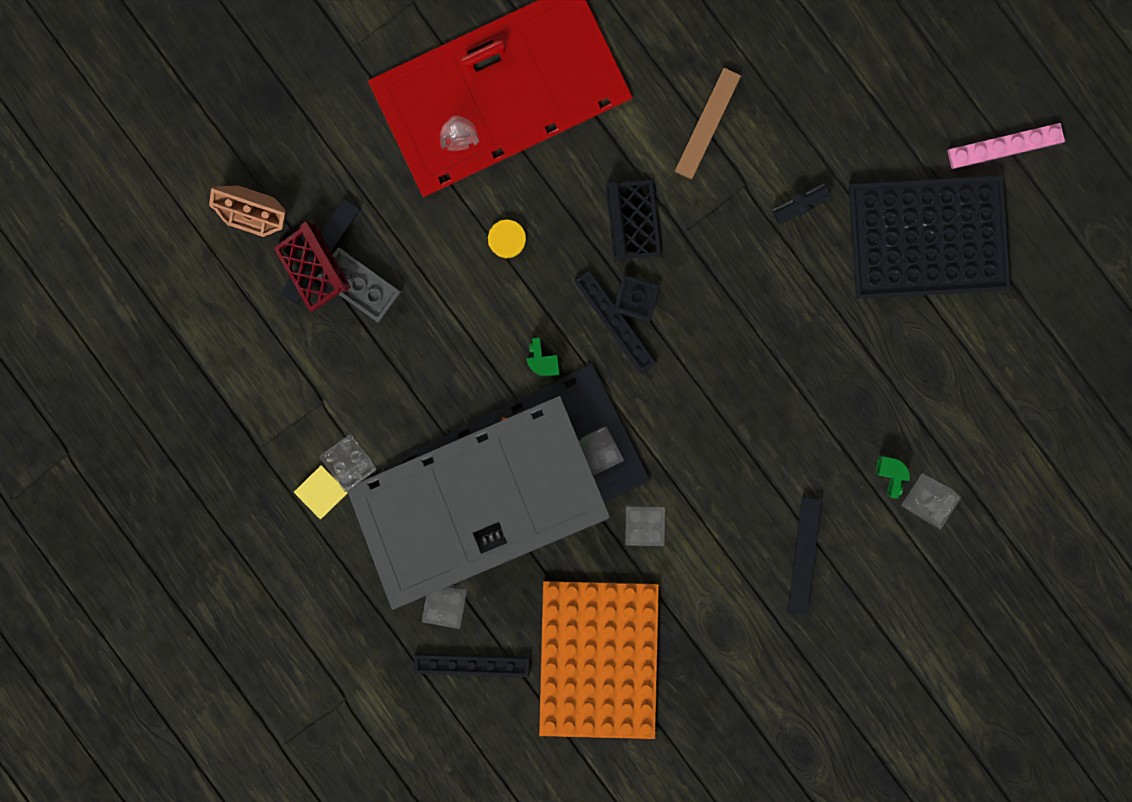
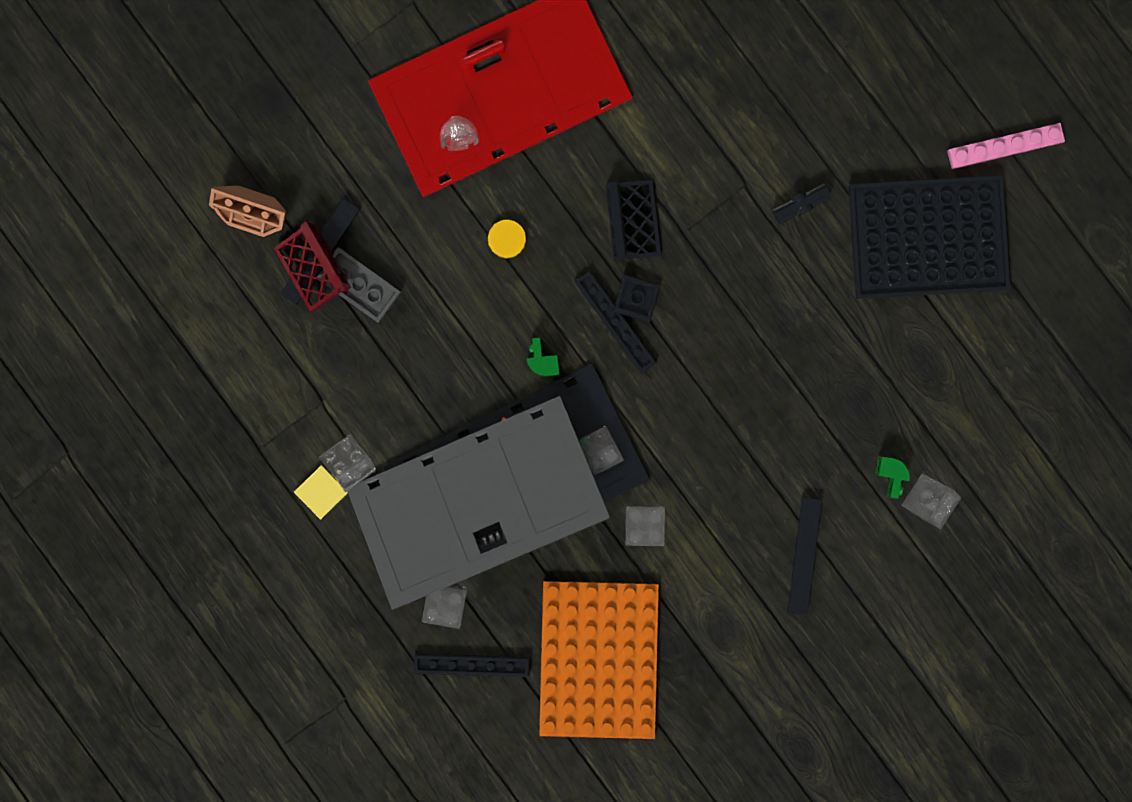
(707, 123): medium nougat tile -> none

